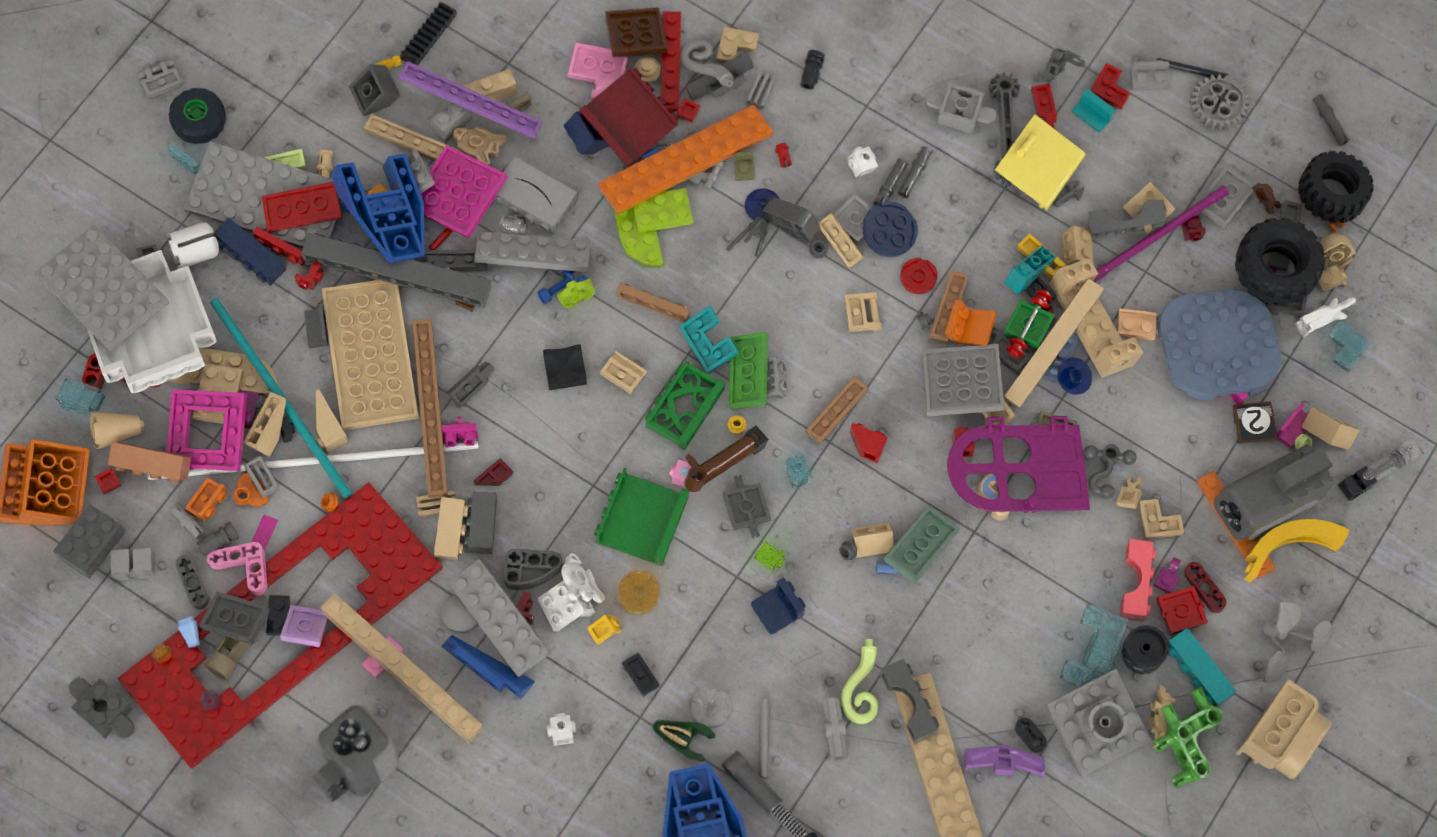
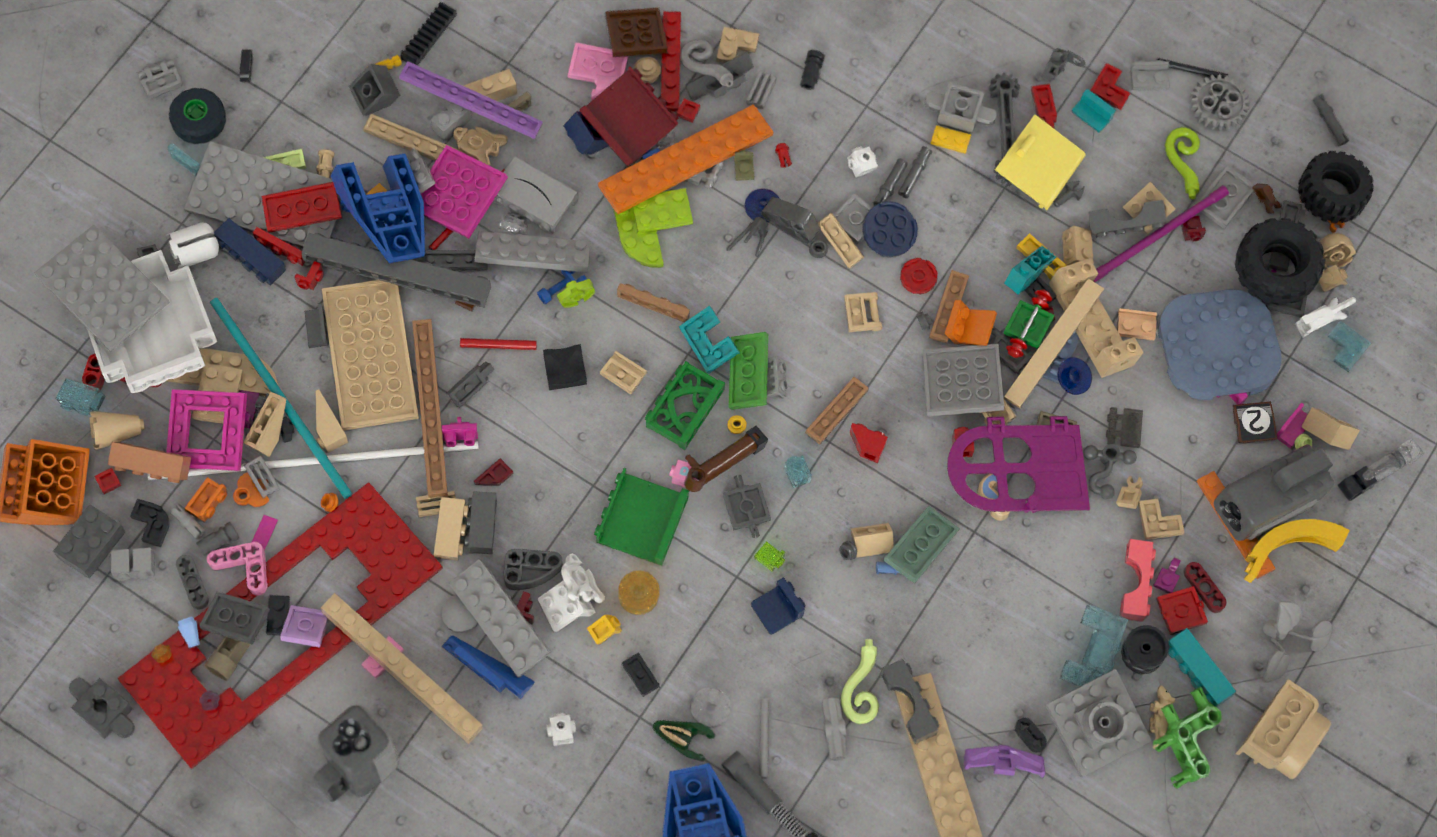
(156, 518): none -> black plate
(246, 65): none -> black beam
(498, 344): none -> red piece
(950, 139): none -> yellow plate
(1130, 430): none -> clear smoke plate
(1190, 178): none -> lime plant

